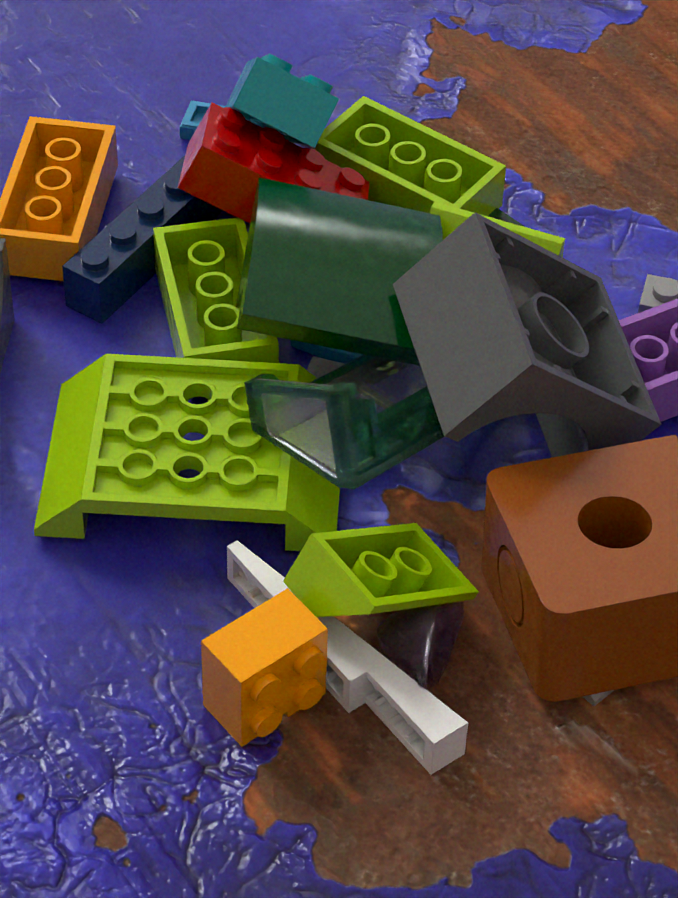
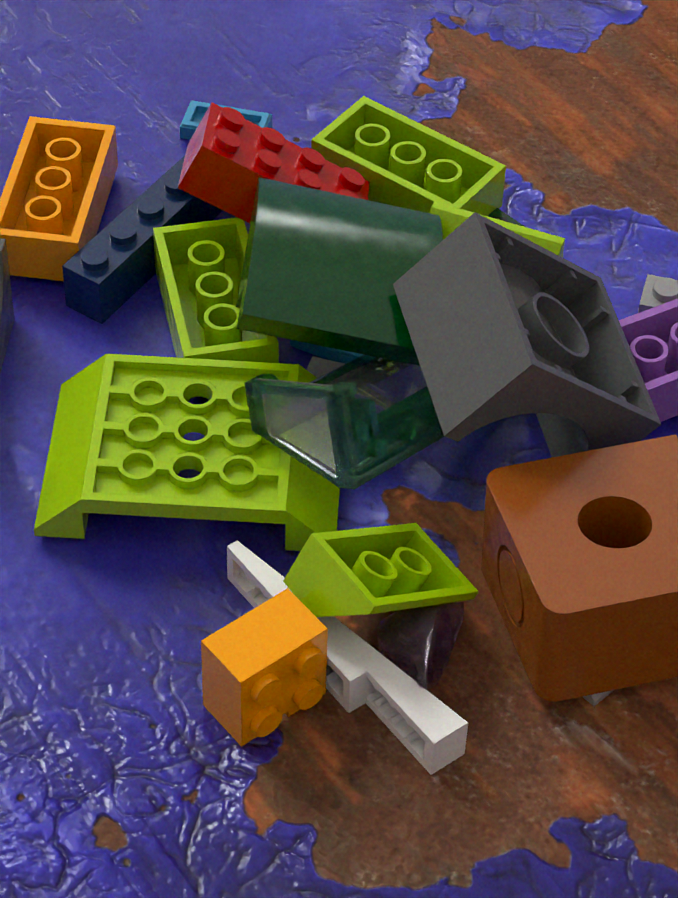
(282, 101): teal brick -> none

